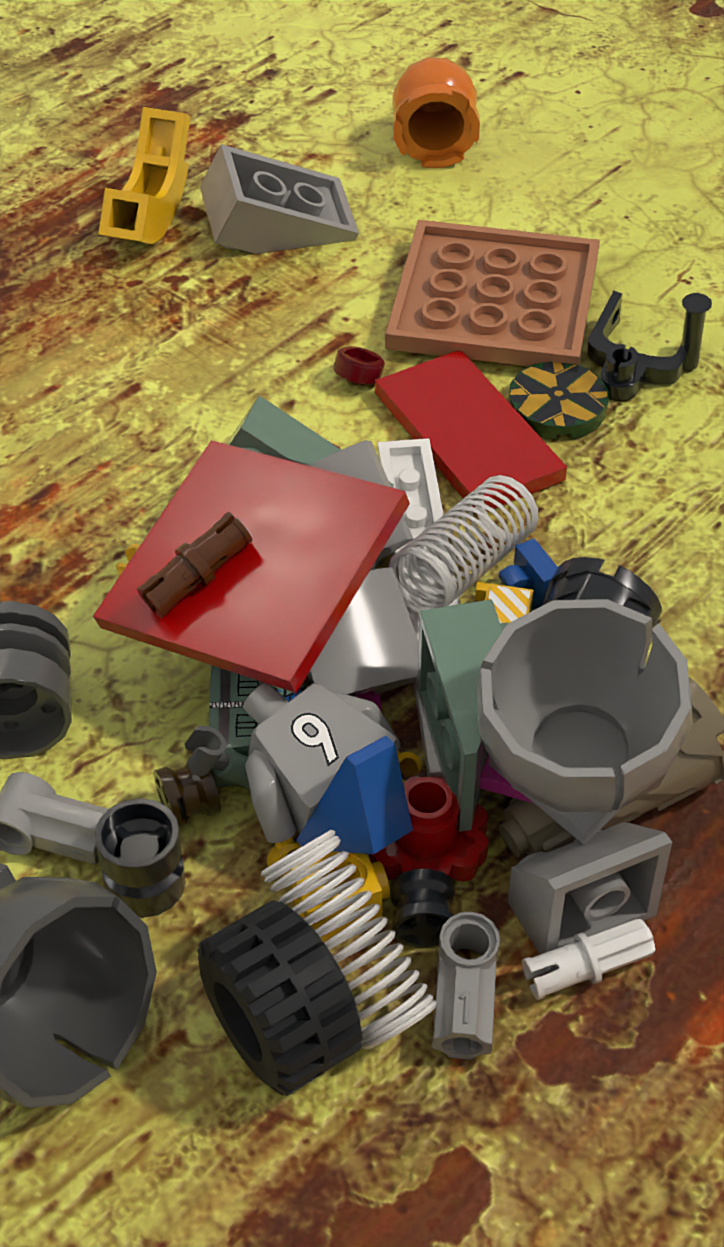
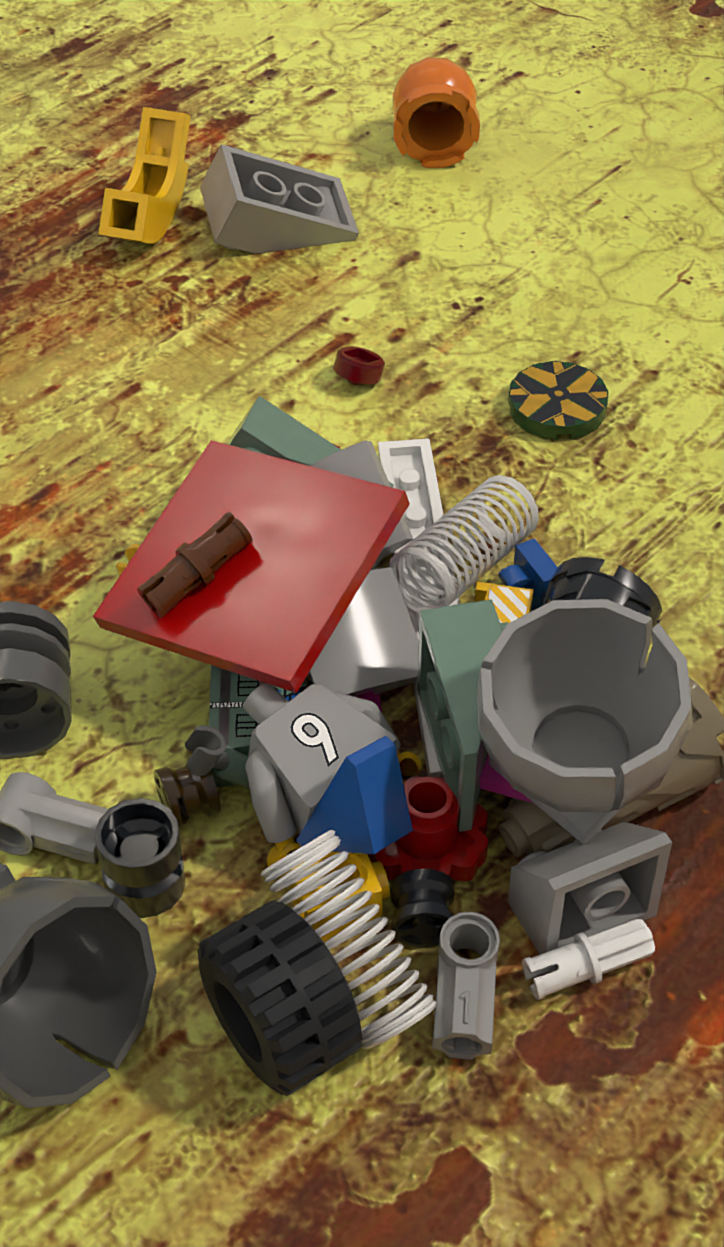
(469, 427): red tile -> none
(493, 294): nougat plate -> none
(626, 369): black piece -> none

